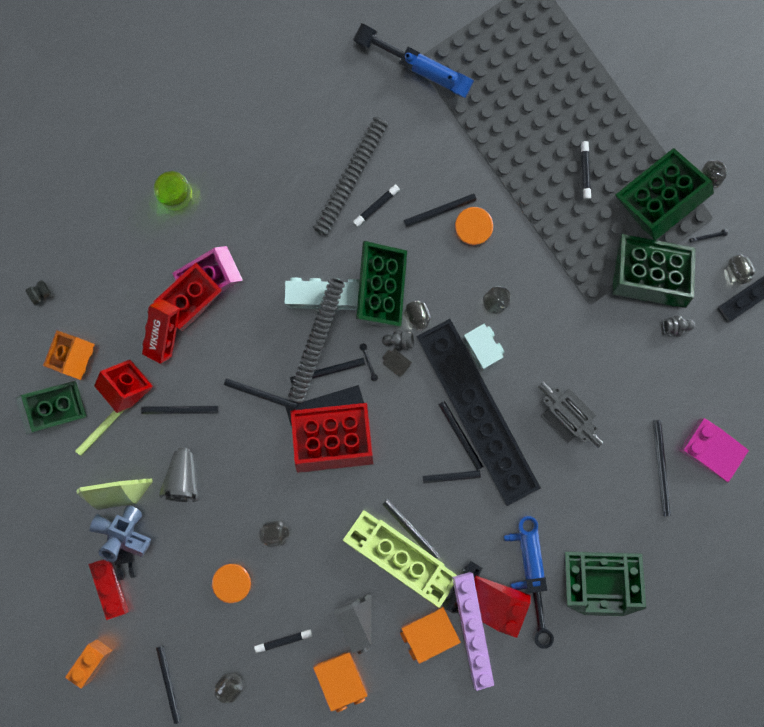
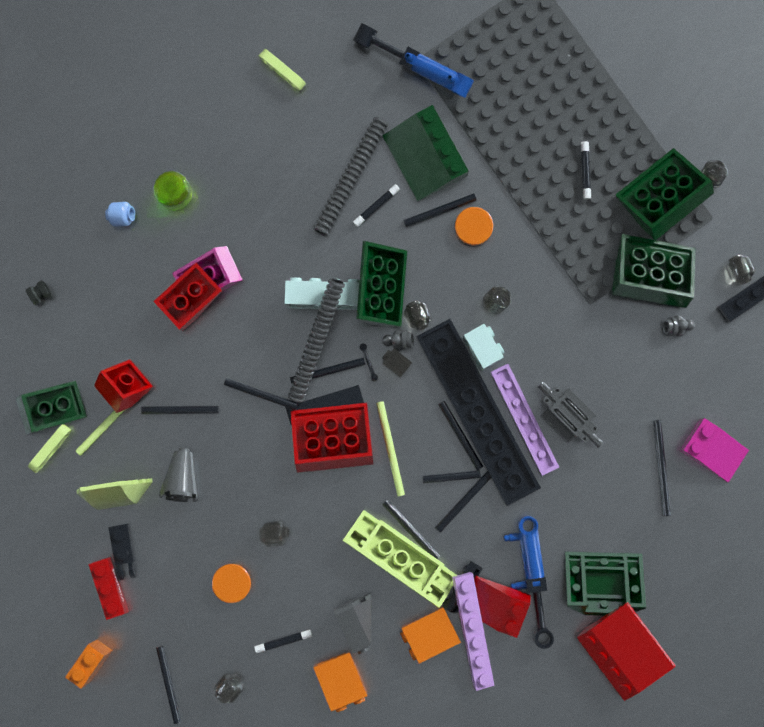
(49, 448): none -> yellowish green beam
(68, 355): orange slope -> none
(120, 214): none -> light blue head
(120, 534): sand blue brick -> none
(160, 331): red brick -> none
(282, 70): none -> yellowish green beam
(390, 448): none -> yellowish green piece
(425, 153): none -> dark green slope
(463, 502): none -> black piece
(524, 419): none -> lavender plate
(625, 651): none -> red slope
(724, 232): black hinge -> none

